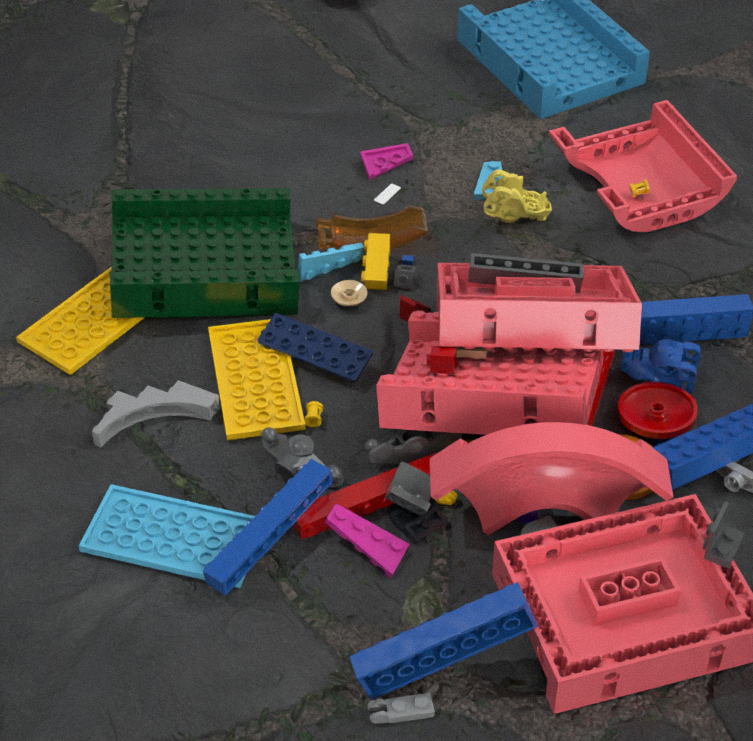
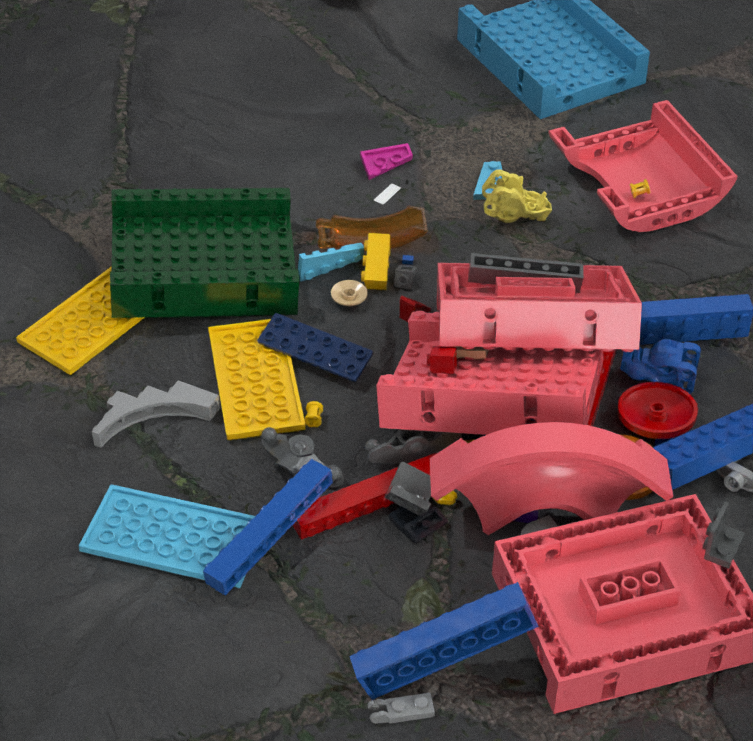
(379, 545): dark pink wing -> none

